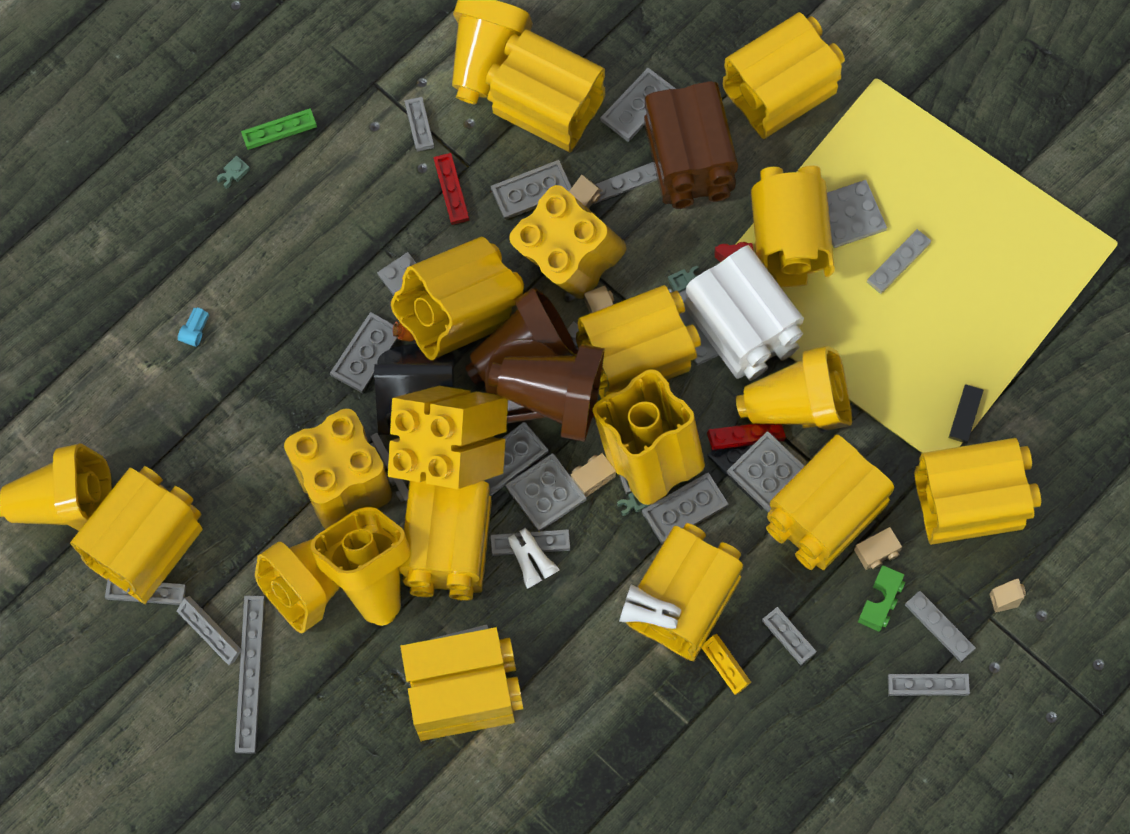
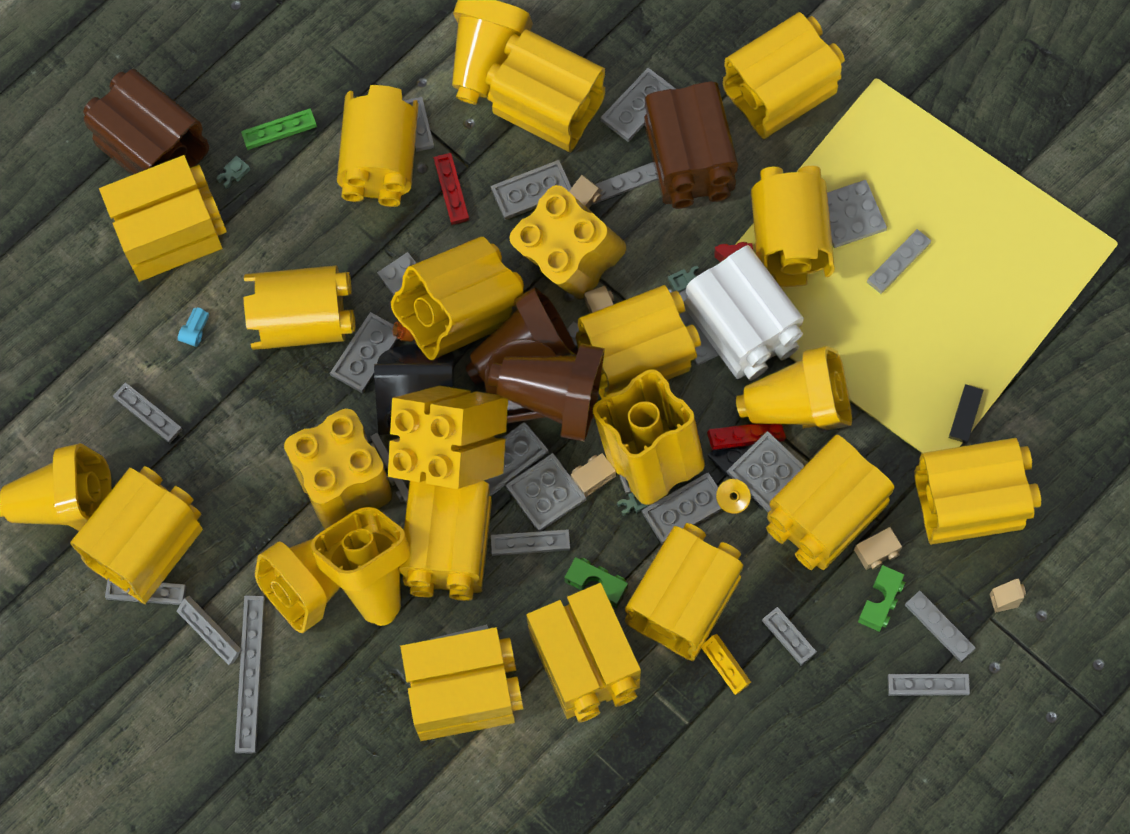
(143, 125): none -> reddish brown brick
(147, 412): none -> light grey plate
(164, 217): none -> yellow brick
(299, 307): none -> yellow brick
(377, 146): none -> yellow brick
(544, 564): white piece -> none
(583, 572): none -> bright green arch
(585, 653): none -> yellow brick
(635, 613): white piece -> none
(725, 498): none -> yellow piece

